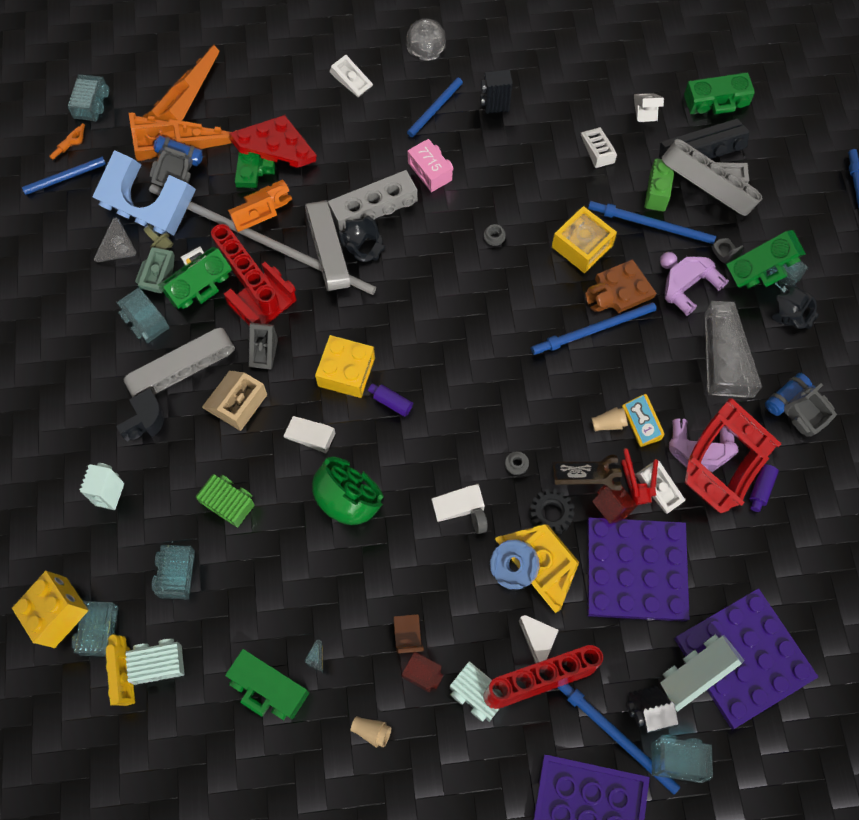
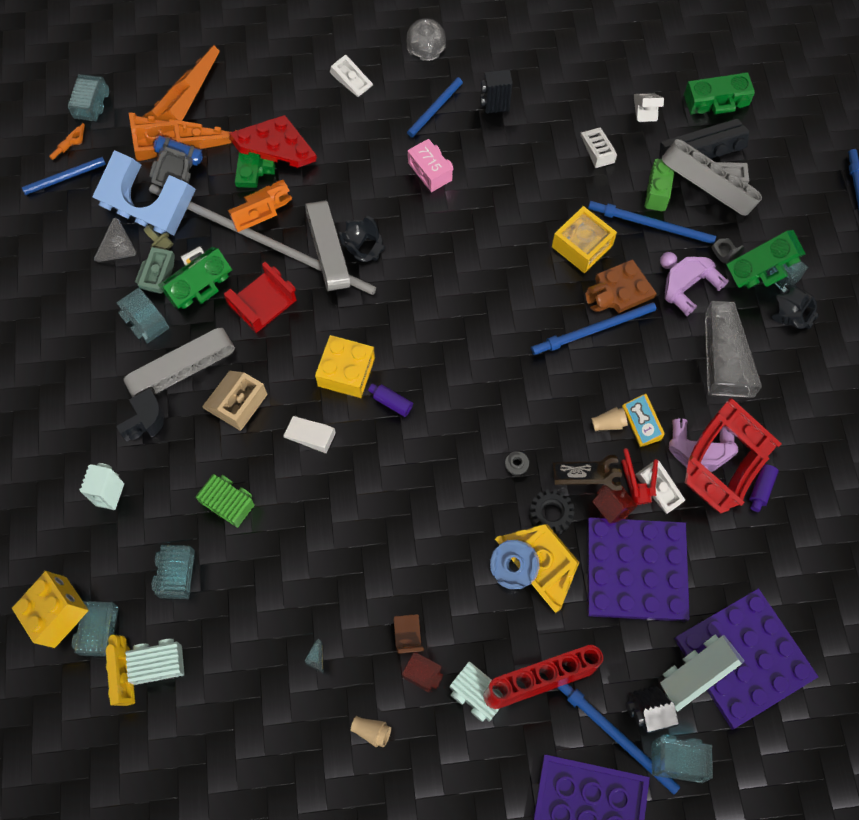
(228, 244): red beam -> none
(258, 677): green piece -> none
(262, 345): dark grey slope -> none
(338, 492): green cylinder -> none
(379, 192): light grey brick -> none
(458, 503): white slope -> none
(479, 521): dark grey tile -> none
(494, 230): dark grey plate -> none
(538, 636): white slope -> none
(803, 404): dark grey piece -> none

